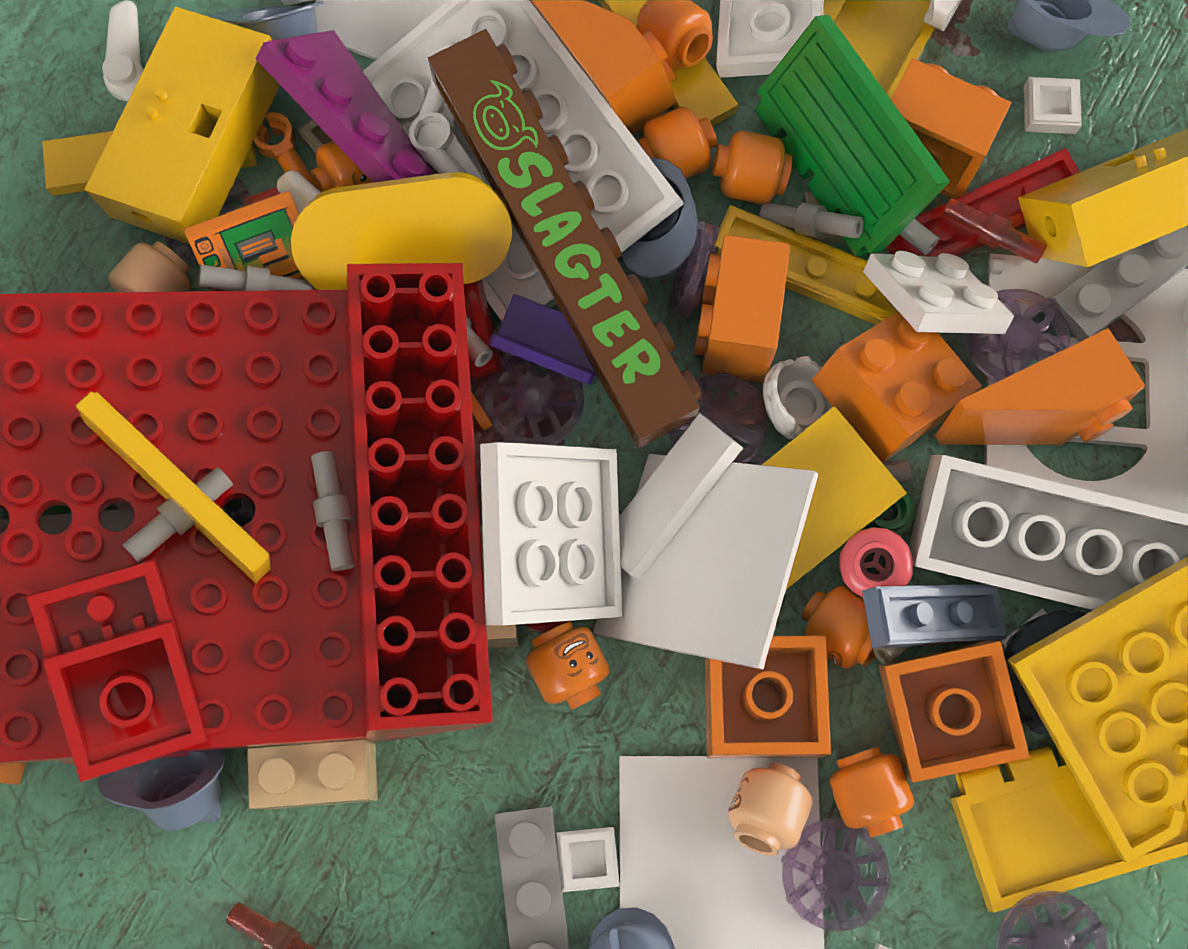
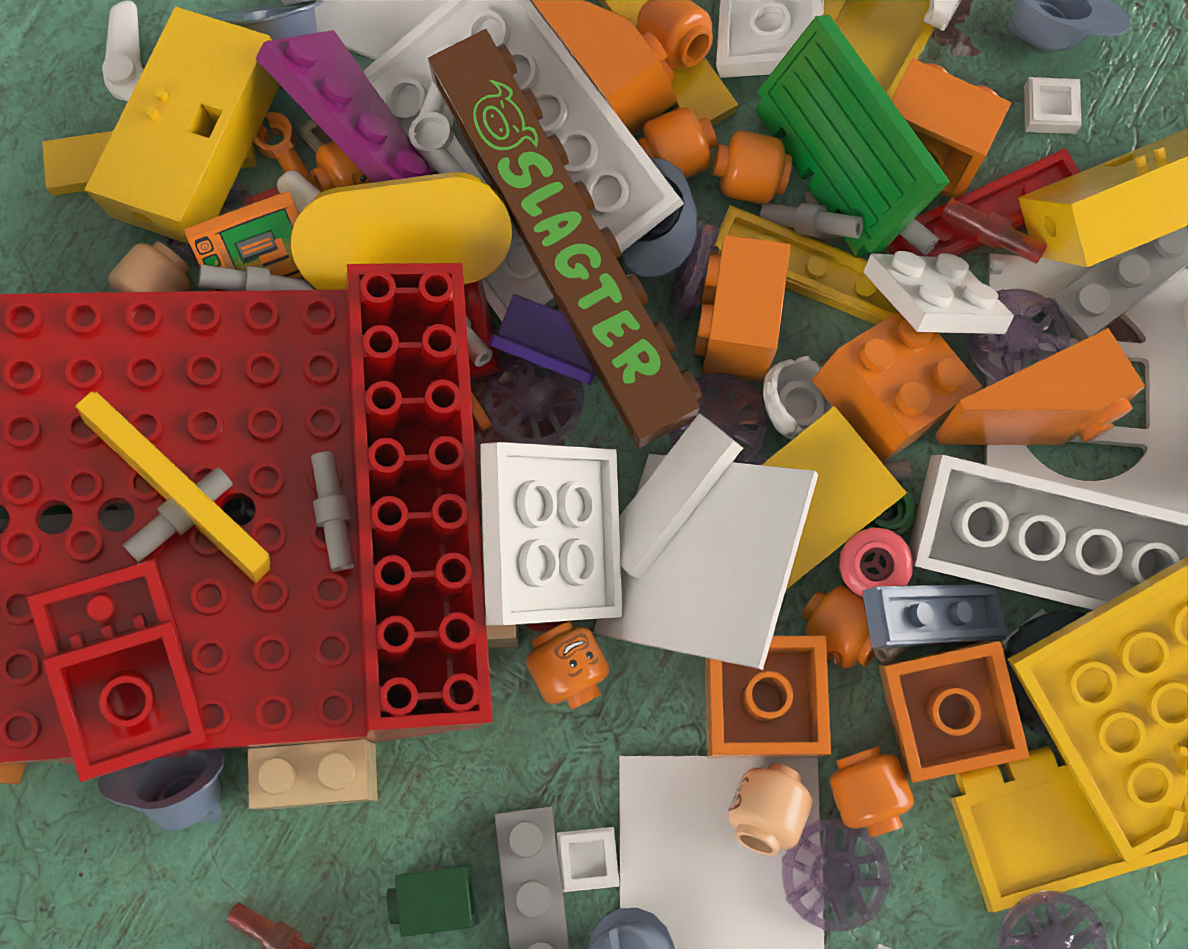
(432, 901): none -> dark green brick

